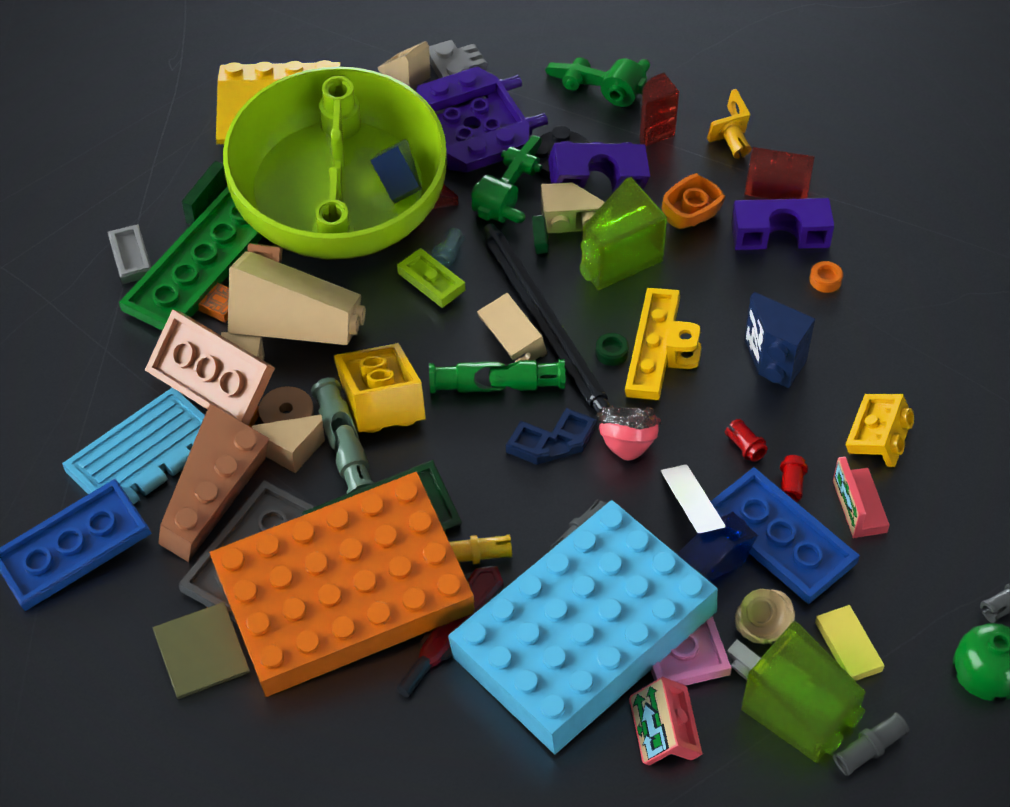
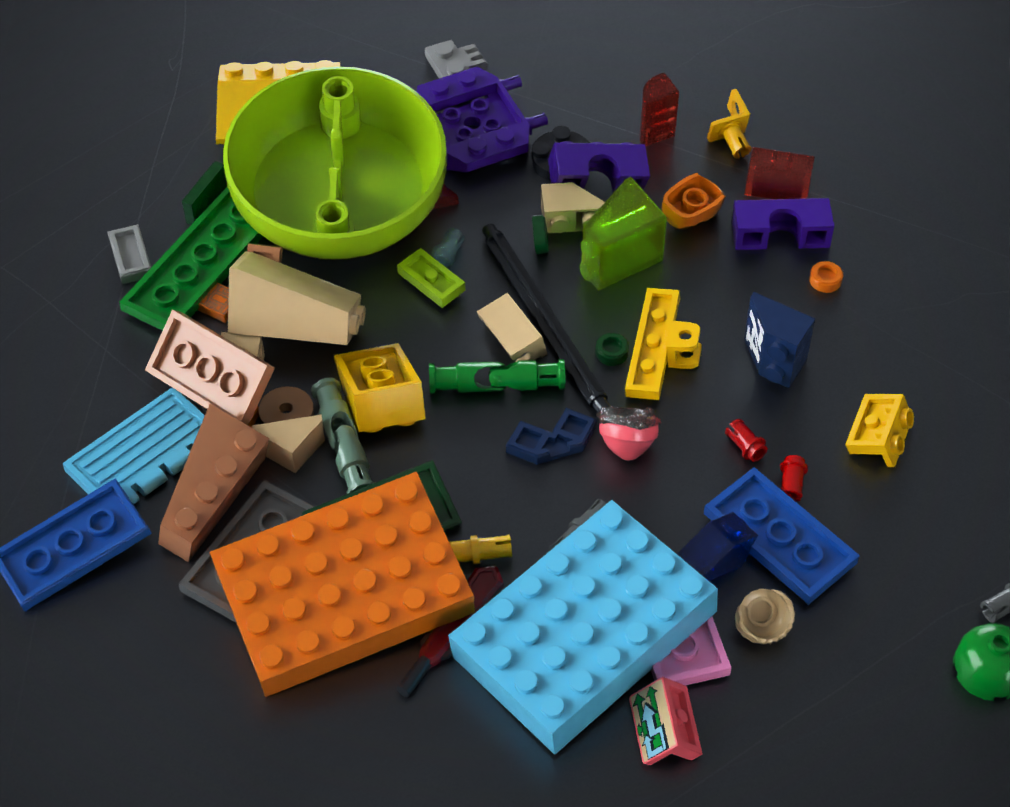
(201, 650): olive tile -> none
(397, 171): dark blue slope -> none
(409, 66): tan slope -> none
(497, 197): green piece -> none
(618, 85): green piece -> none
(692, 499): white sticker -> none
(742, 658): light grey plate -> none
(803, 694): clear neon green slope -> none
(849, 643): light yellow tile -> none
(859, 500): coral panel -> none
(871, 743): dark grey pin -> none

